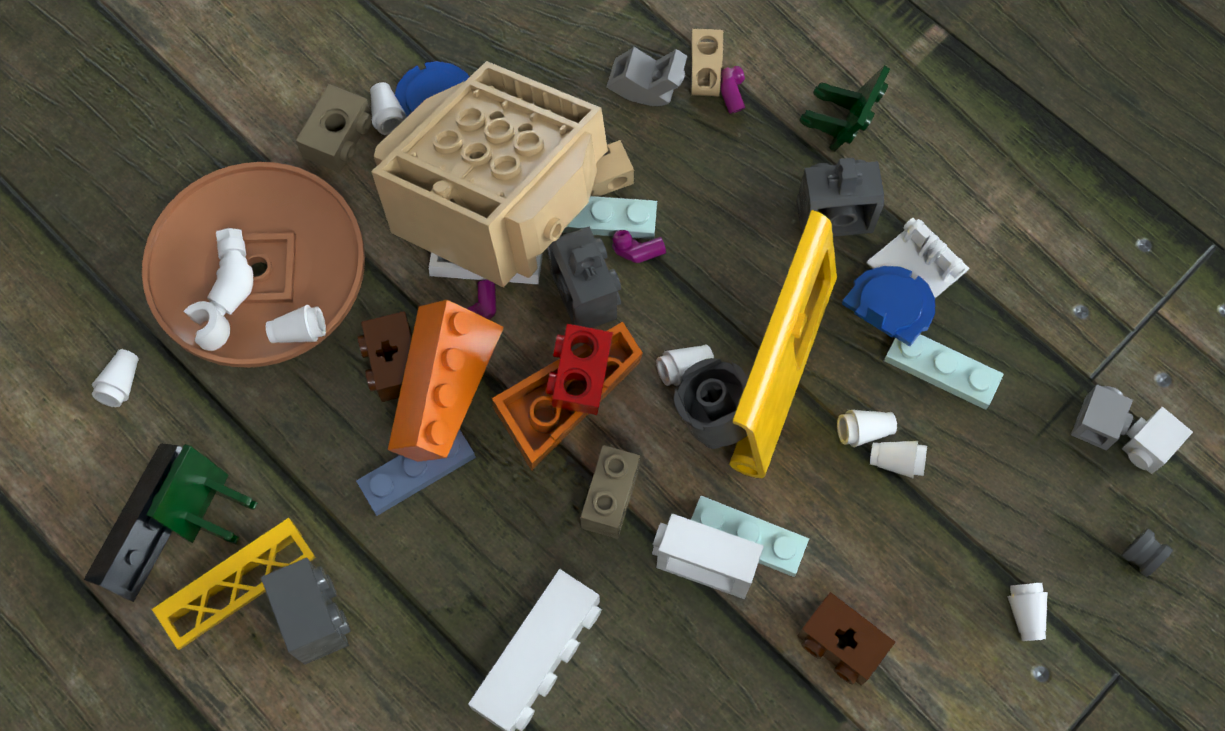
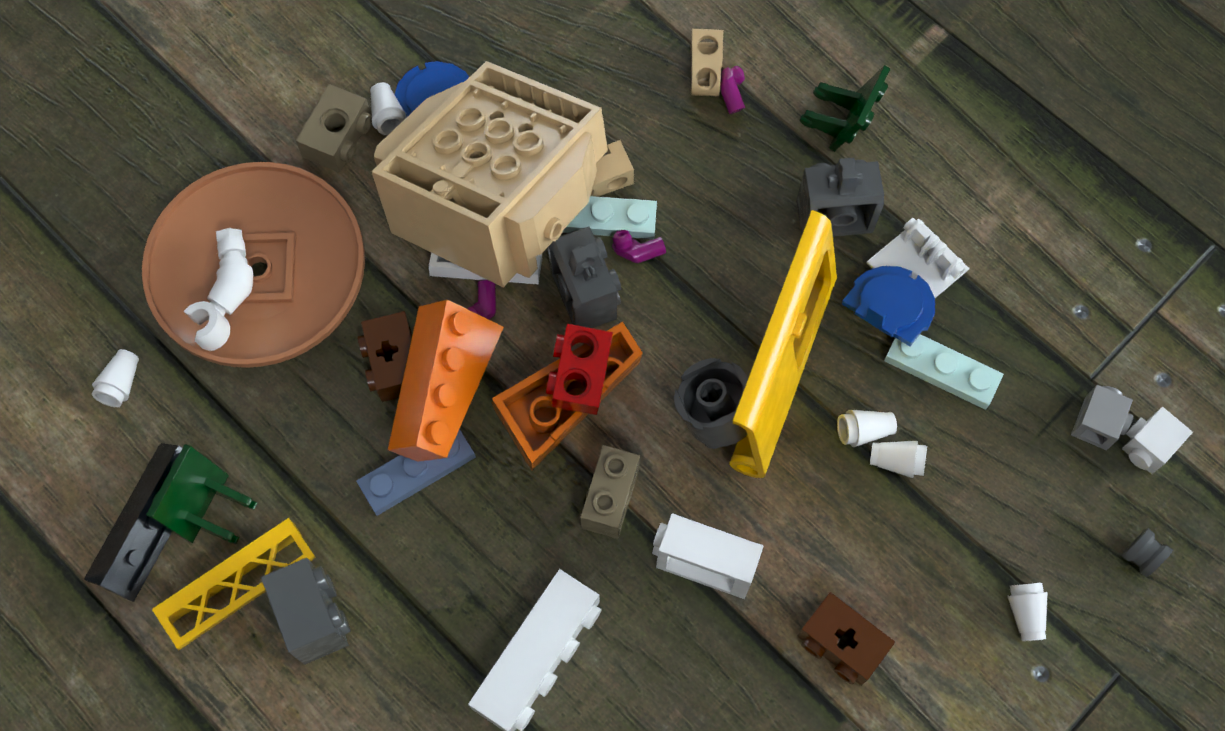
(297, 326): white cone -> none
(646, 79): light grey brick -> none
(676, 362): white cone -> none
(781, 547): light aqua plate -> none

